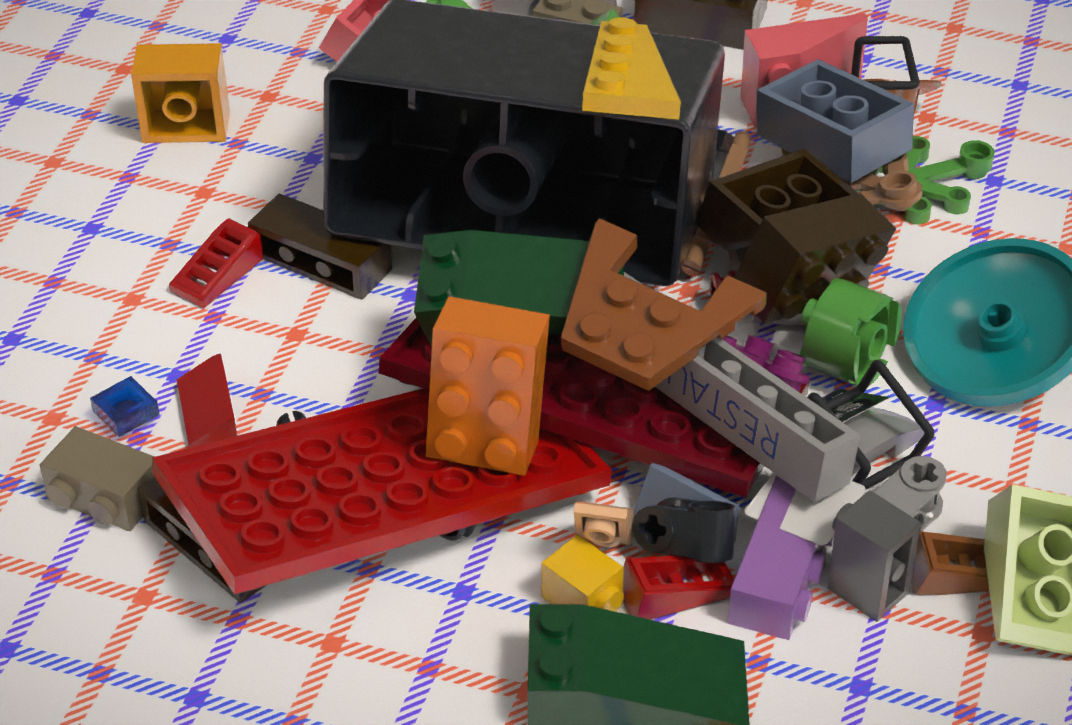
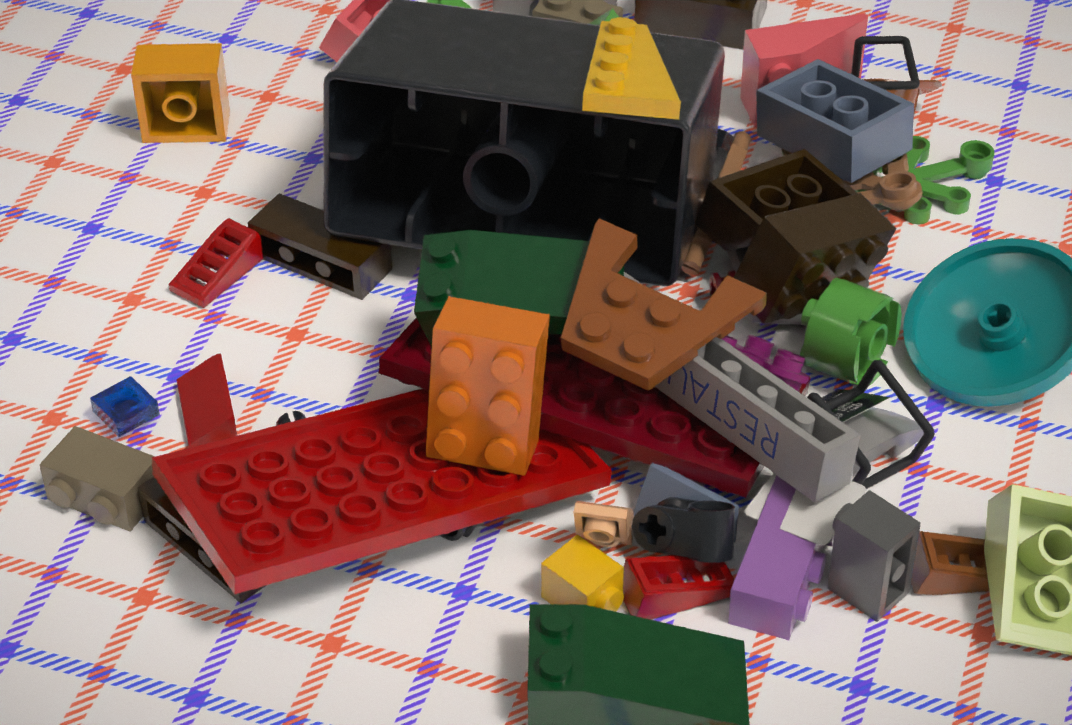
(916, 489): light grey piece -> none

